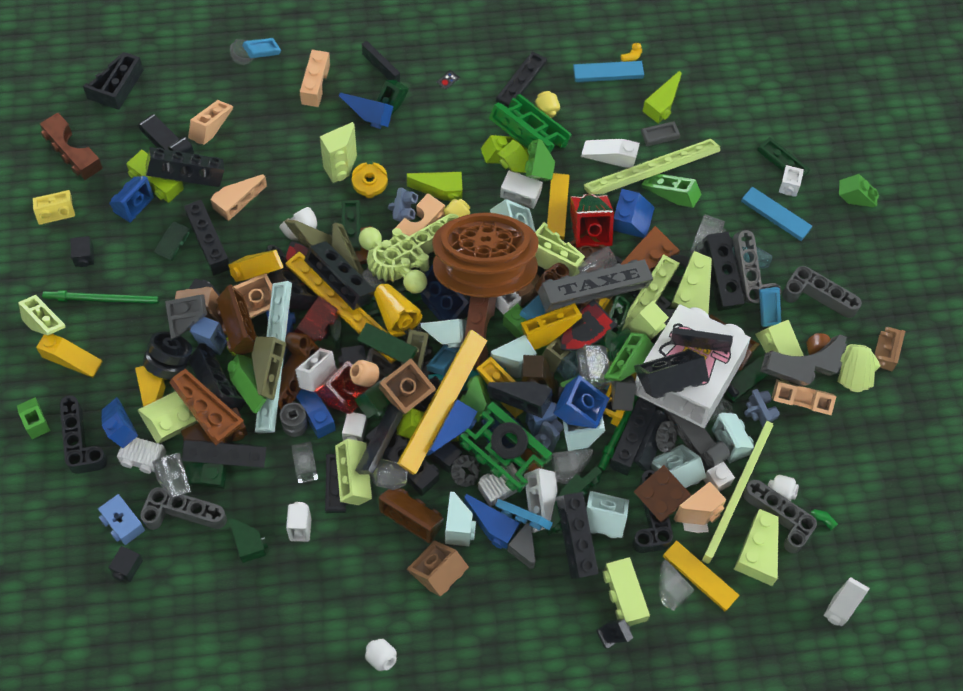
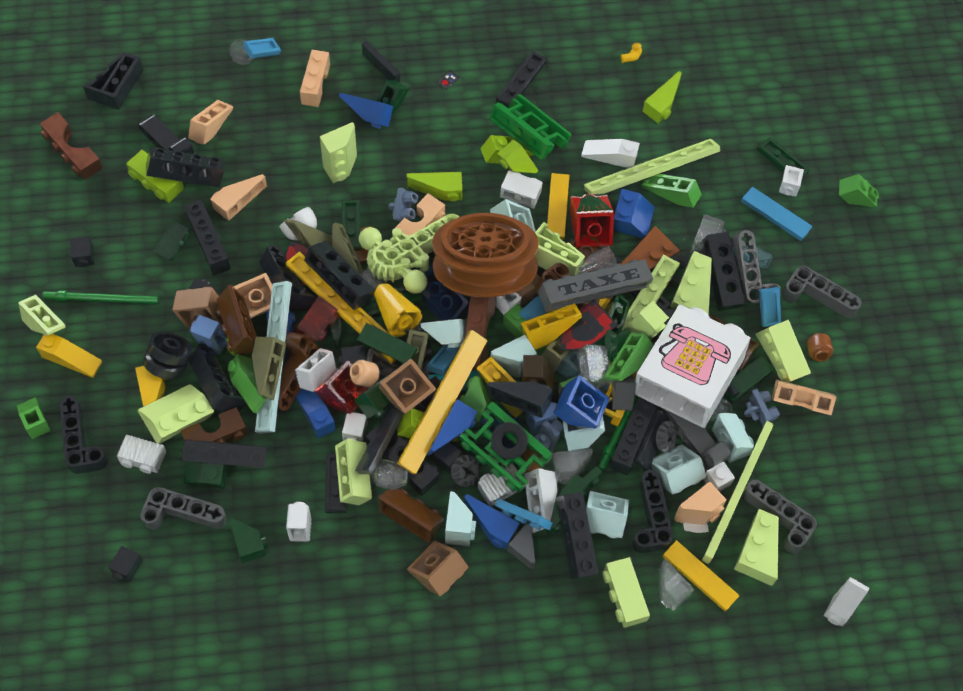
(53, 207): light yellow bracket -> none
(117, 424): blue slope -> none
(118, 509): medium blue brick -> none
(132, 198): blue slope -> none
(171, 475): clear slope -> none
(184, 313): dark grey wing -> none
(207, 408): dark orange wing -> none
(255, 265): yellow slope -> none
(293, 419): dark grey wheel -> none
(304, 462): clear slope -> none
(373, 188): yellow plate -> none
(380, 655): white head -> none
(457, 207): light yellow head -> none
(540, 162): bright green slope -> none
(548, 103): light yellow head -> none
(608, 71): dark azure tile -> none
(614, 632): black bracket -> none
(660, 133): dark grey tile -> none
(662, 493): reddish brown plate -> none
(672, 373): black slope -> none
(701, 339): black tile -> none
(784, 486): white head -> none
(801, 368): dark grey arch -> none
(824, 517): green arm -> none
(858, 368): yellowish green hair -> none
(889, 347): medium nougat hinge -> none

